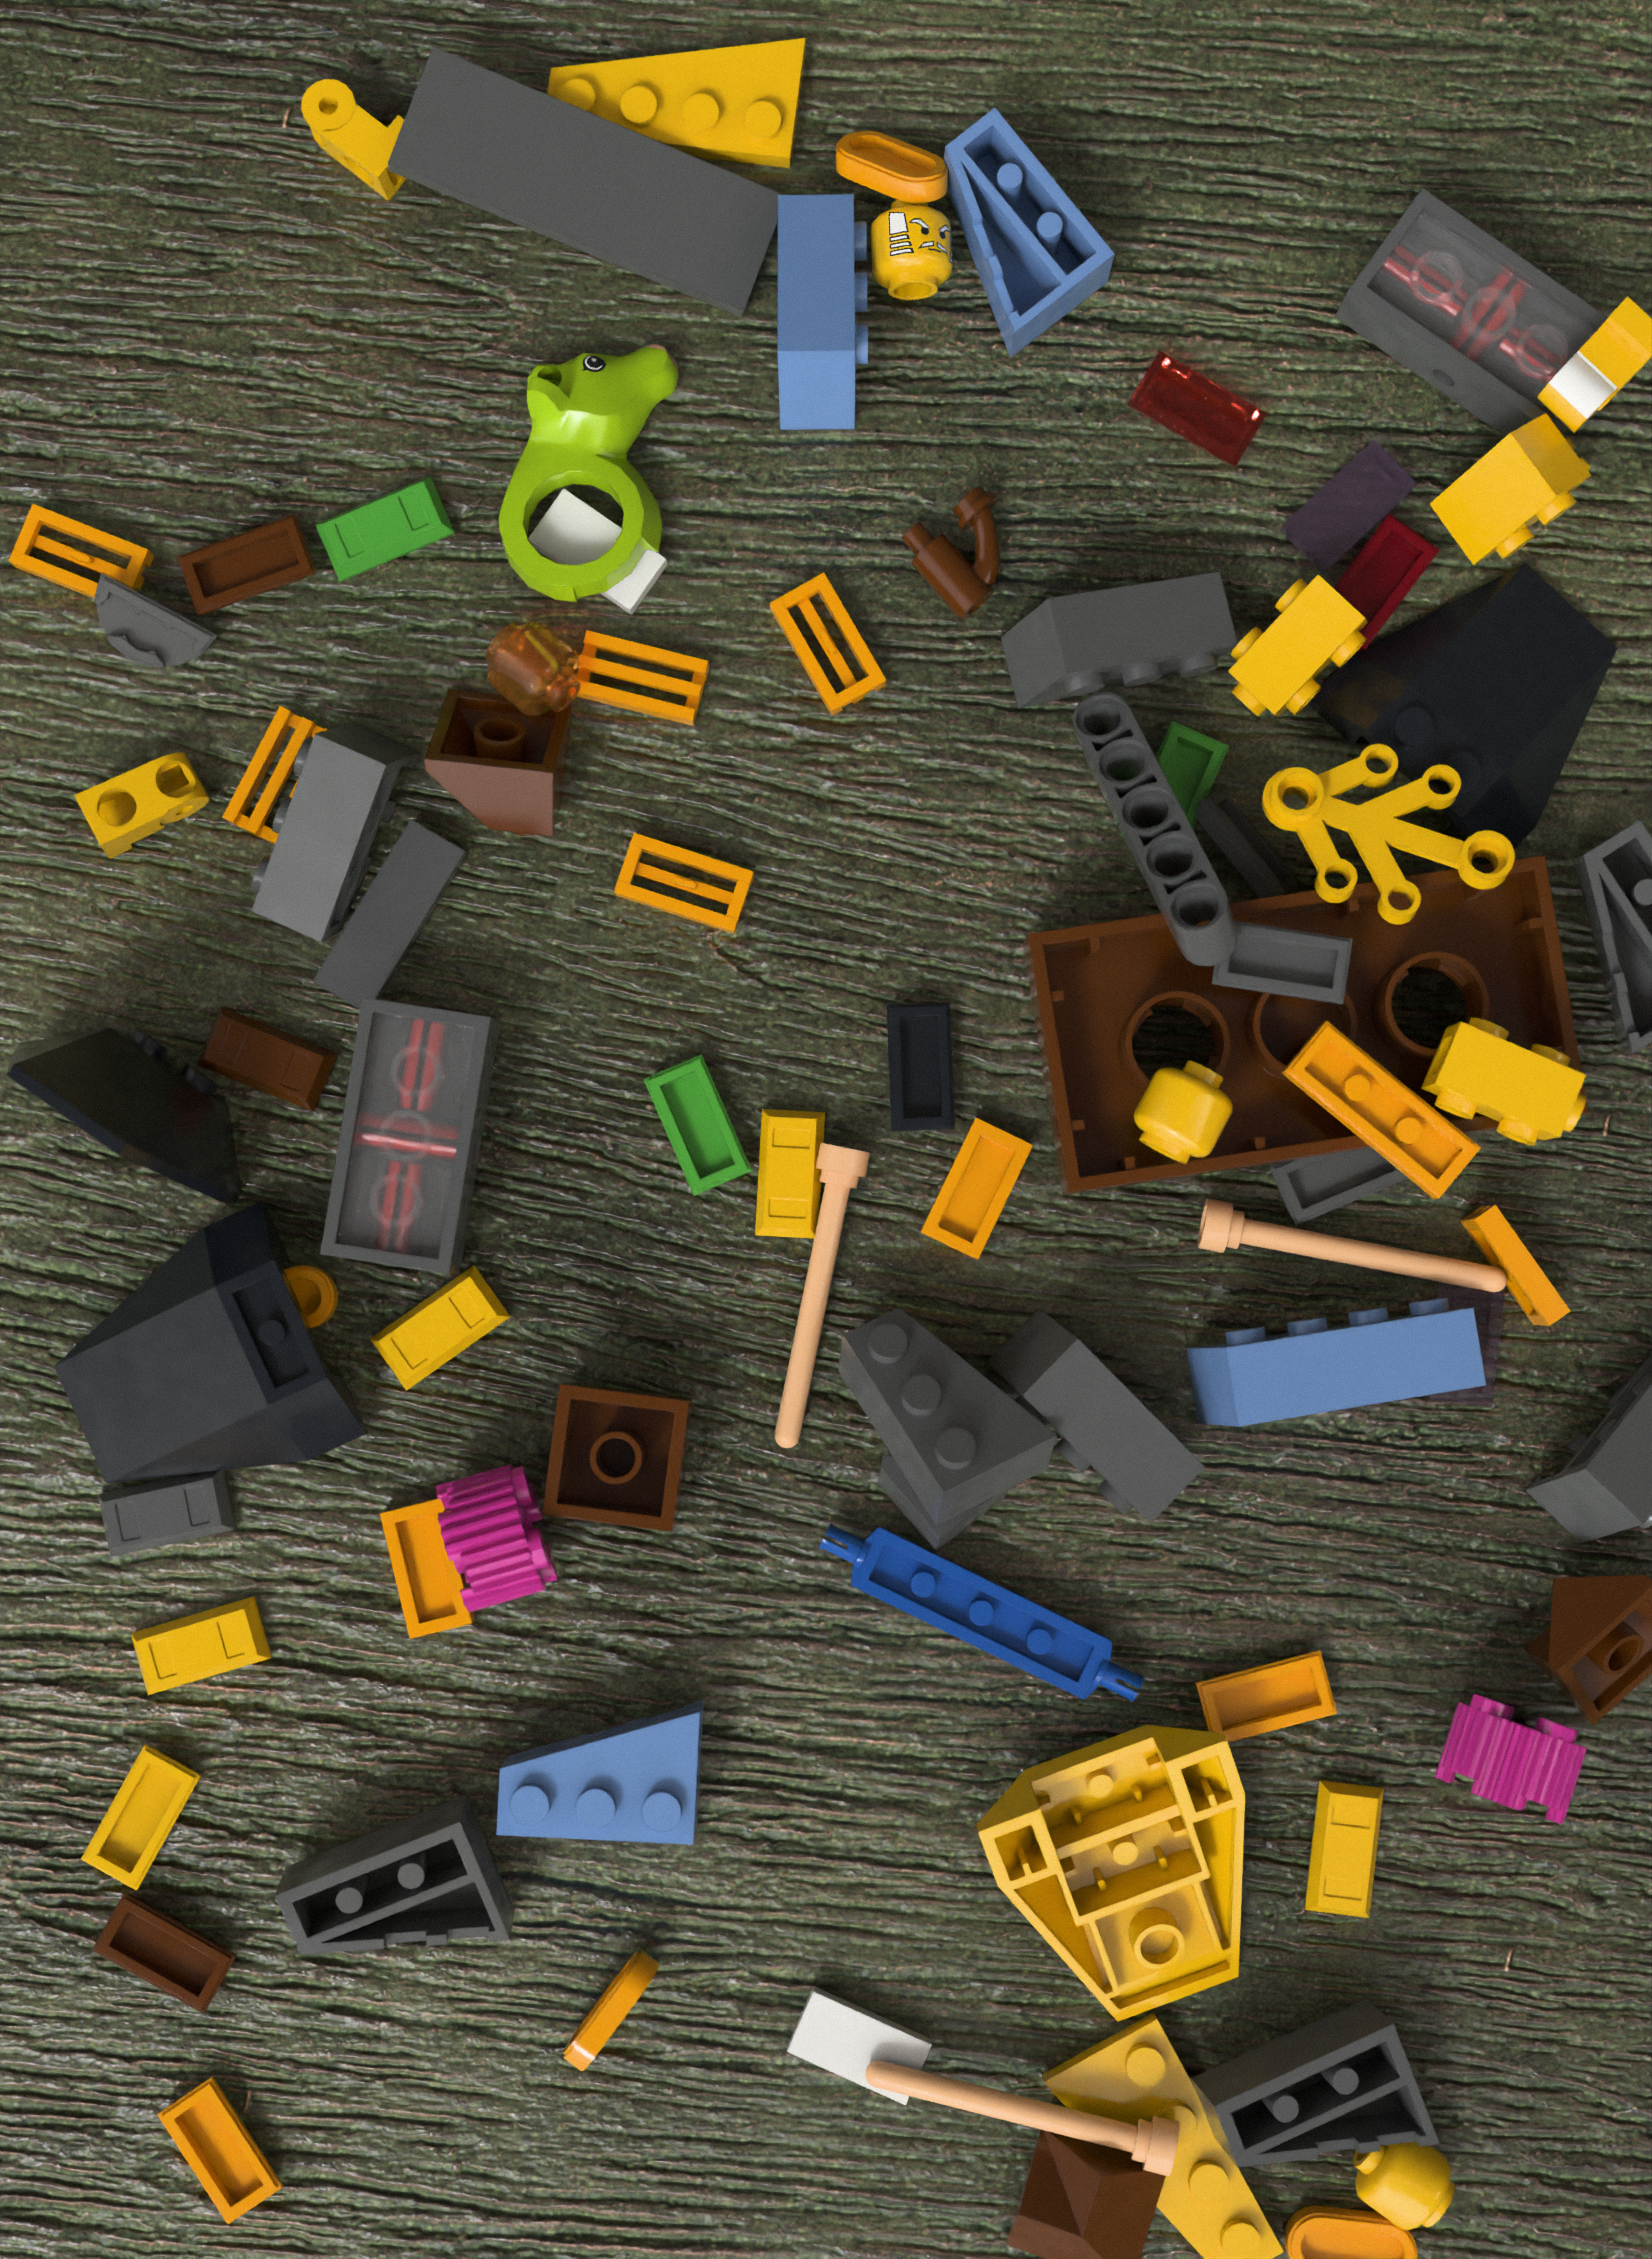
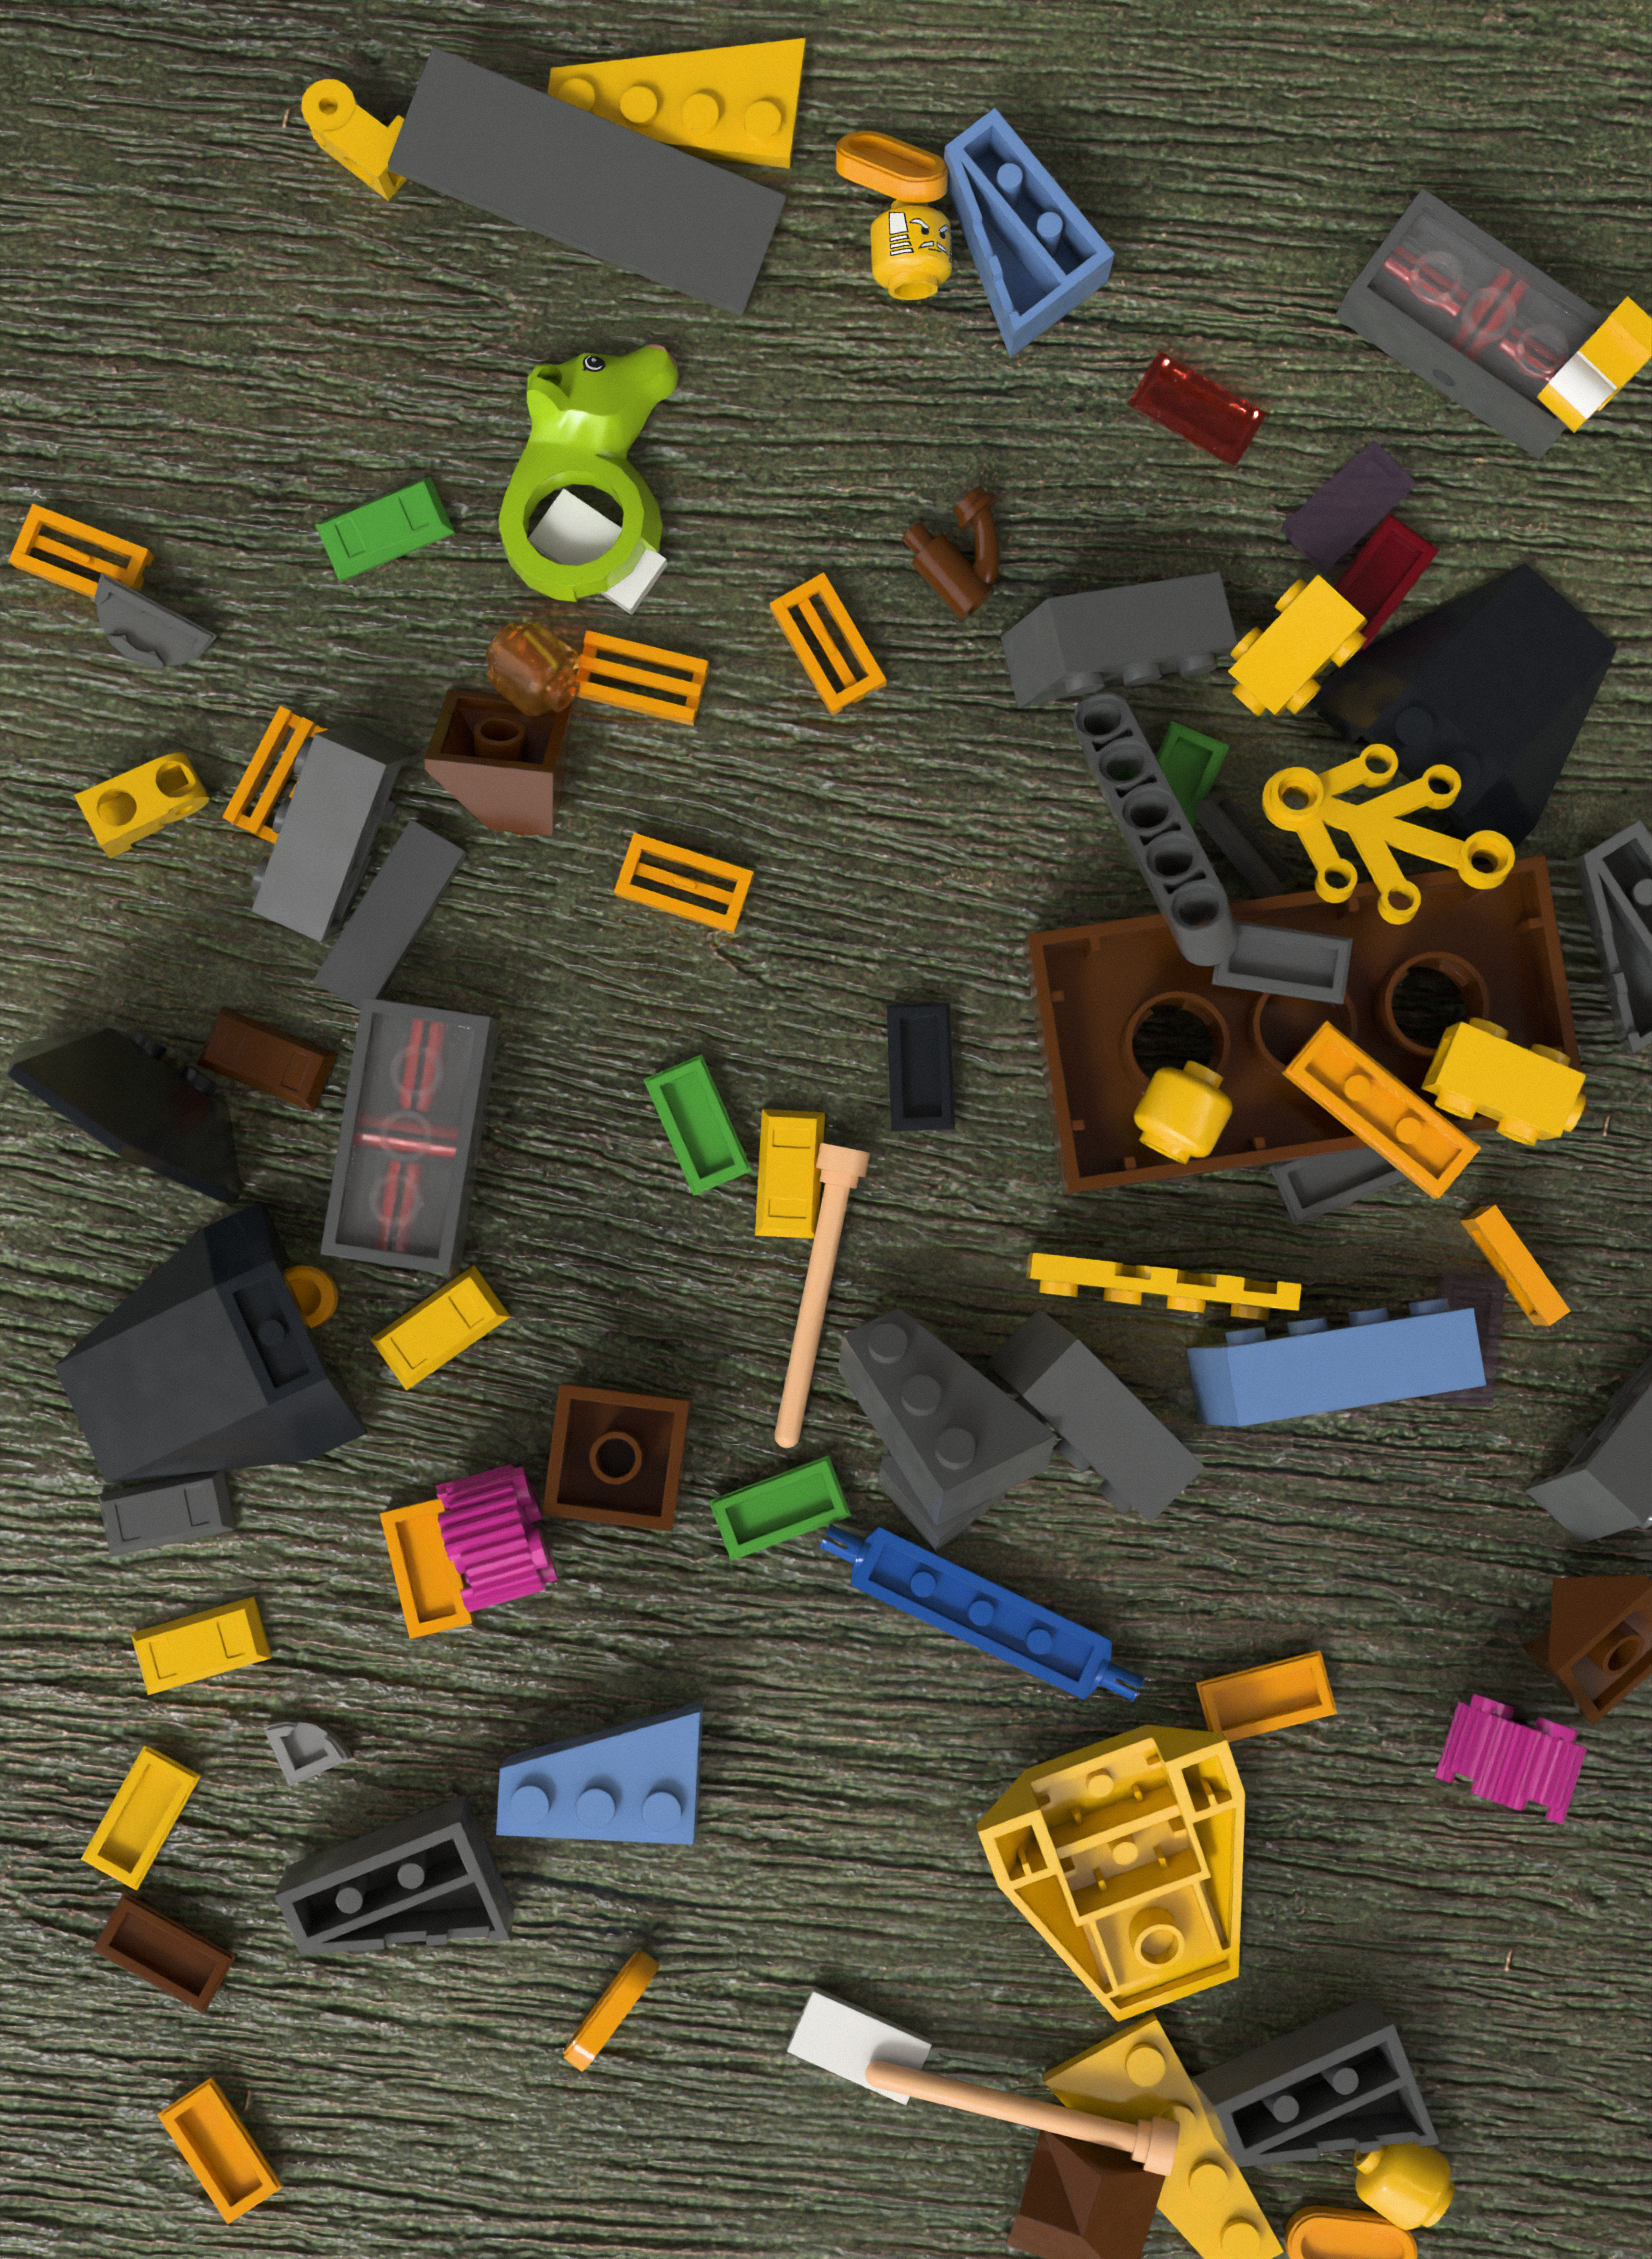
(246, 565): reddish brown tile -> none
(305, 1748): none -> light grey tile
(779, 1508): none -> bright green tile
(818, 310): medium blue wedge -> none
(976, 1188): light orange tile -> none
(1184, 1290): none -> yellow wing
(1227, 1228): light nougat piece -> none
(1344, 1848): yellow tile -> none
(1512, 488): yellow brick -> none

